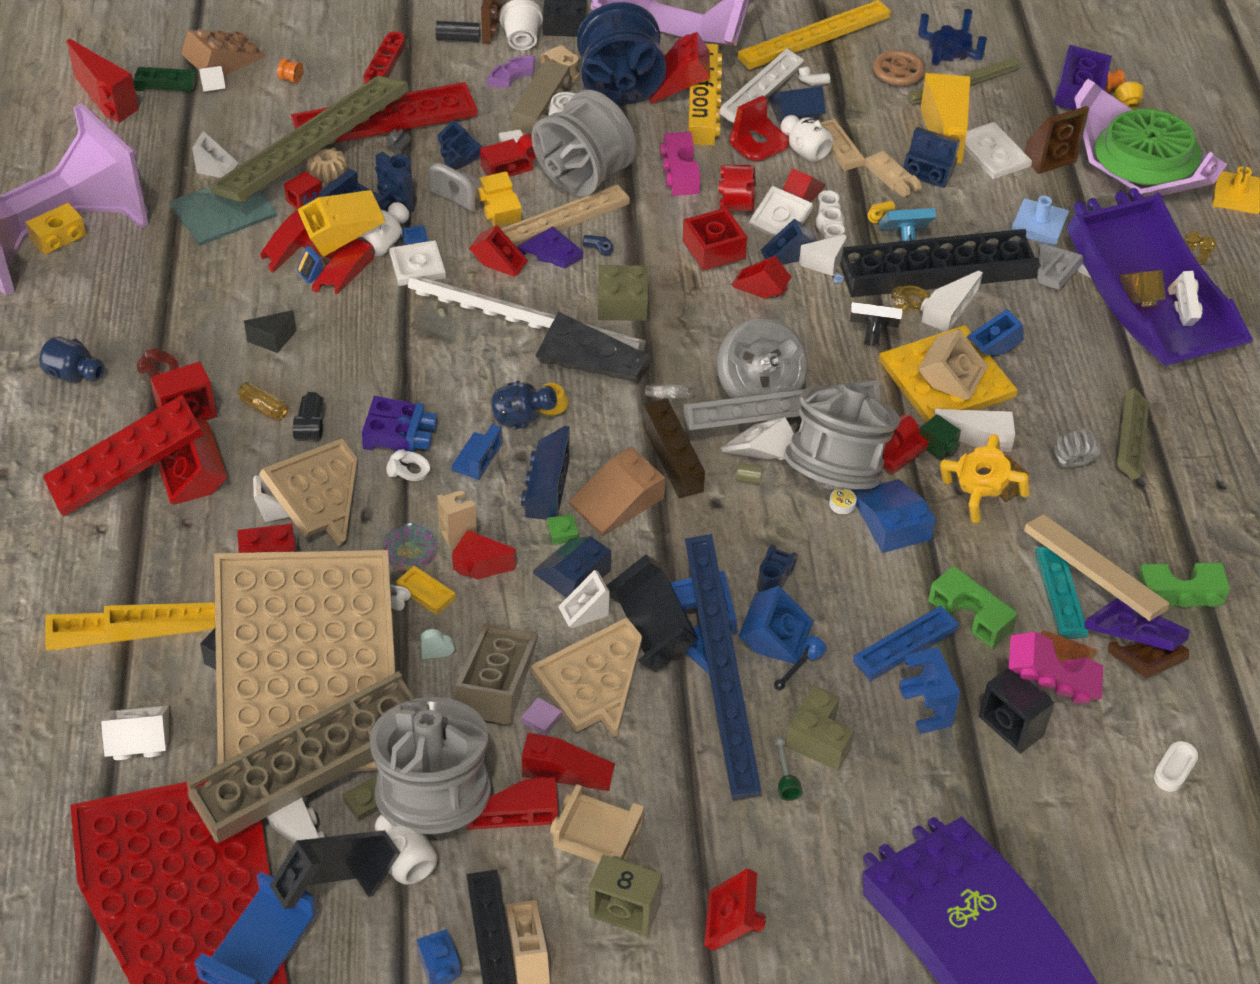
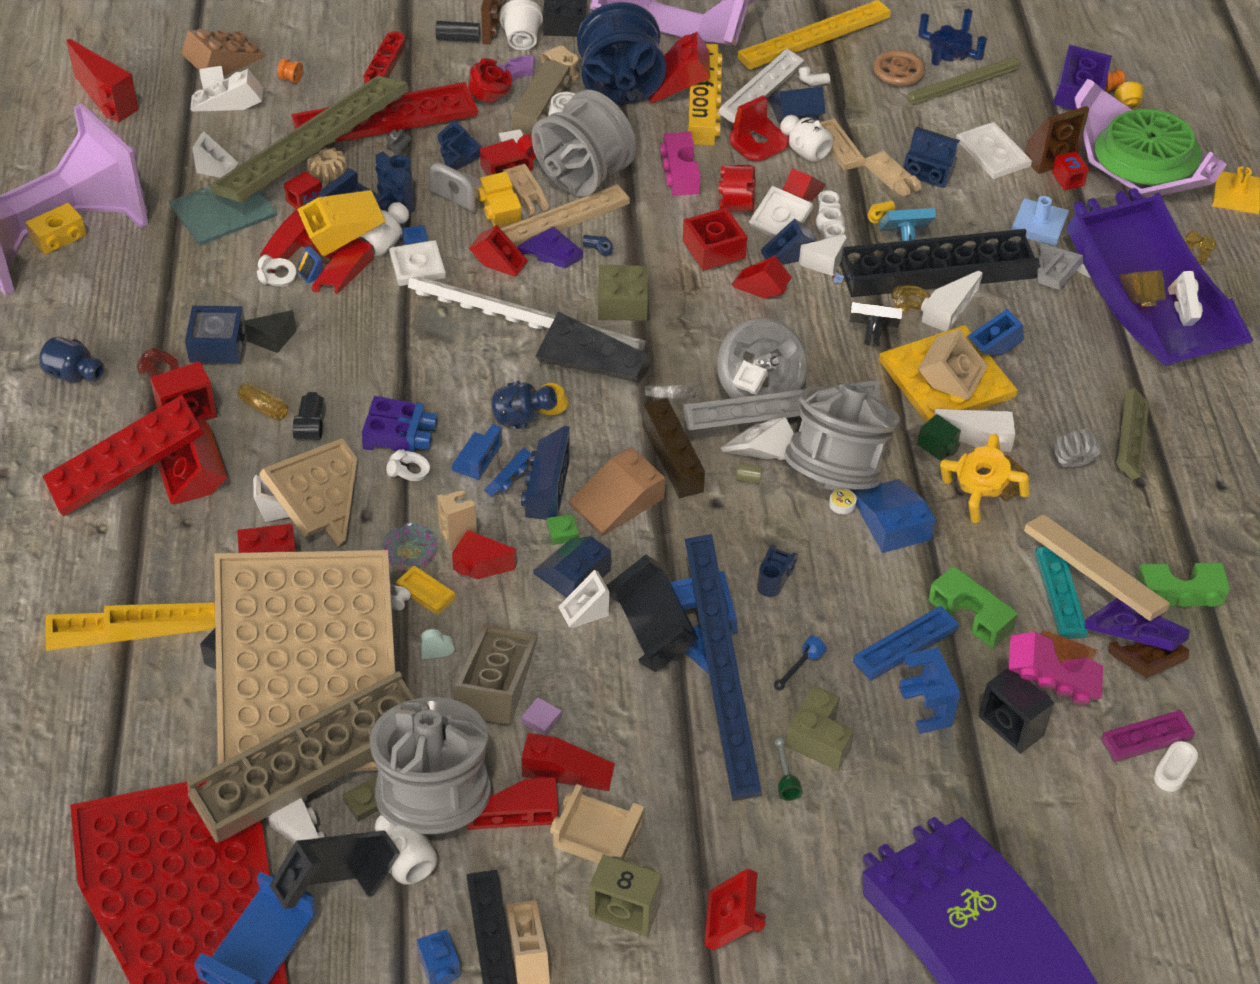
(136, 732): white slope -> none
(164, 79): dark green plate -> none
(215, 334): none -> dark blue piece
(233, 93): none -> white slope
(267, 263): none -> white piece
(489, 81): none -> red cone
(515, 466): none -> blue plate
(527, 189): none -> tan hinge
(592, 676): tan wing -> none
(750, 377): none -> white tile
(776, 626): blue slope -> none
(904, 445): red plate -> none
(947, 106): yellow slope -> none
(1070, 170): none -> red brick
(1147, 735): none -> magenta plate

